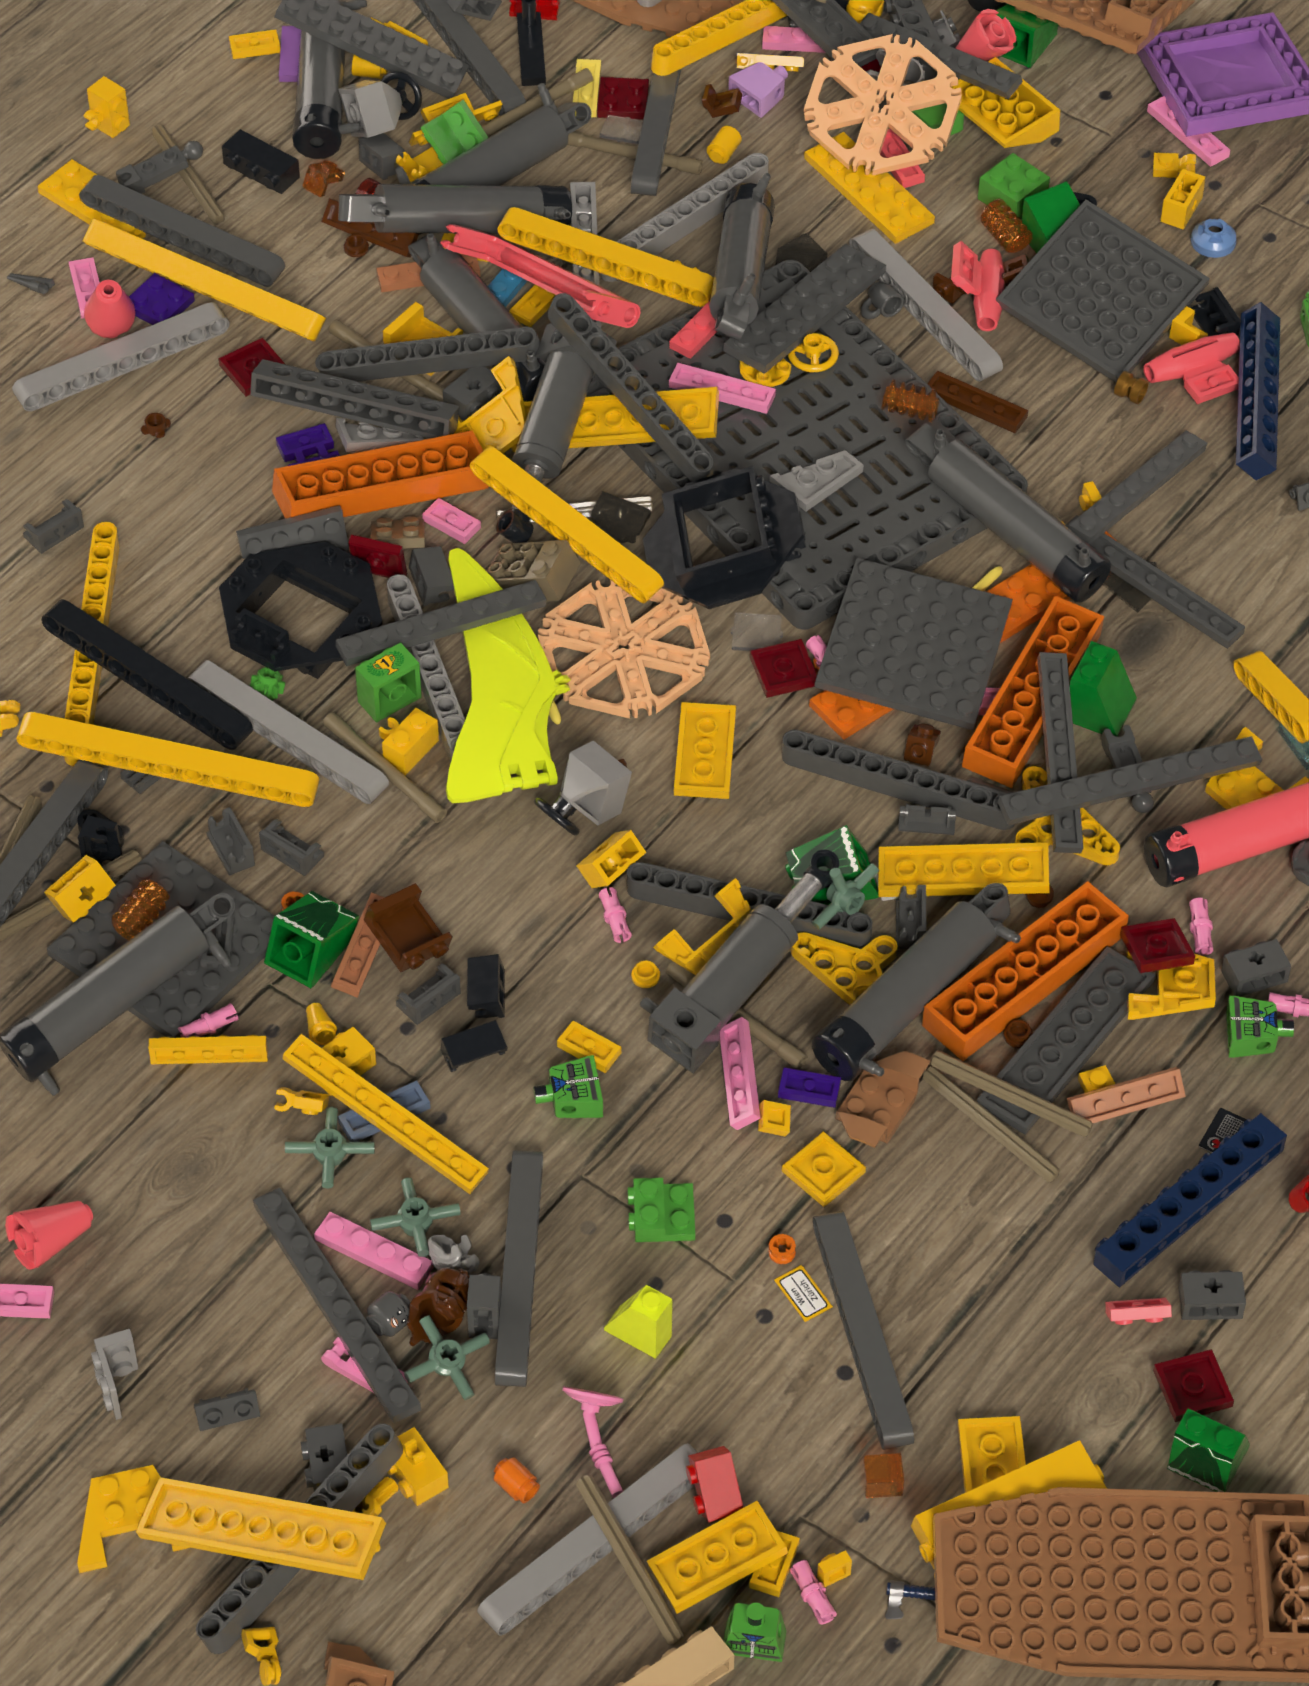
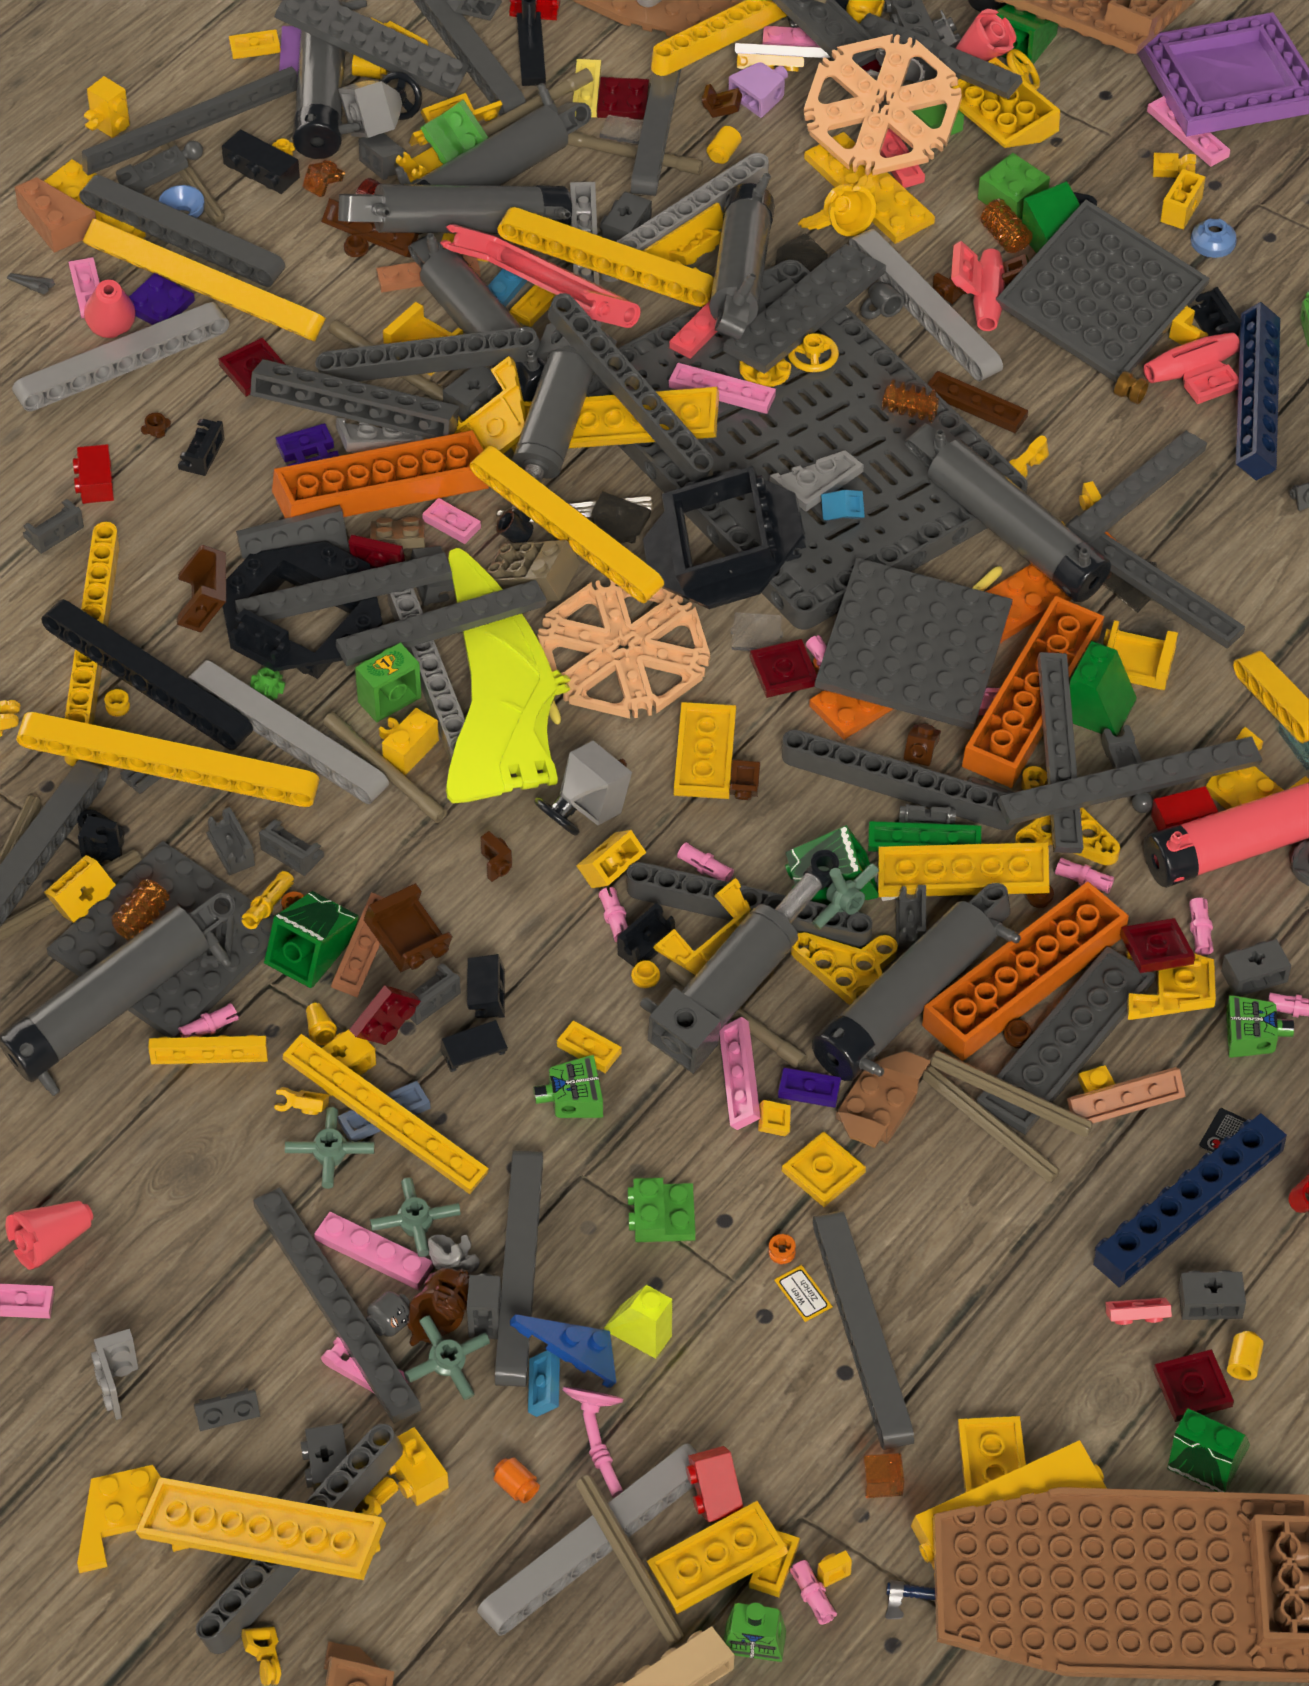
(53, 214): none -> nougat wedge
(94, 474): none -> red brick
(117, 696): none -> yellow bush
(184, 198): none -> medium blue piece
(189, 120): none -> dark grey plate
(203, 448): none -> black hinge
(208, 580): none -> reddish brown panel
(263, 905): none -> yellow pin
(284, 145): none -> yellow plate
(348, 588): none -> dark grey plate
(385, 1015): none -> dark red plate
(498, 854): none -> reddish brown bracket
(543, 1383): none -> dark azure plate
(579, 1345): none -> blue wing
(625, 216): none -> dark grey brick
(641, 936): none -> black hinge
(691, 238): none -> yellow bracket
(705, 863): none -> bright pink pin
(744, 779): none -> reddish brown bracket
(780, 50): none -> white tile
(843, 505): none -> dark azure panel
(846, 208): none -> yellow helmet
(920, 834): none -> green plate
(1023, 69): none -> yellow piece
(1035, 454): none -> yellow piece
(1083, 874): none -> bright pink pin
(1143, 657): none -> yellow panel
(1182, 807): none -> red brick
(1245, 1356): none -> yellow brick

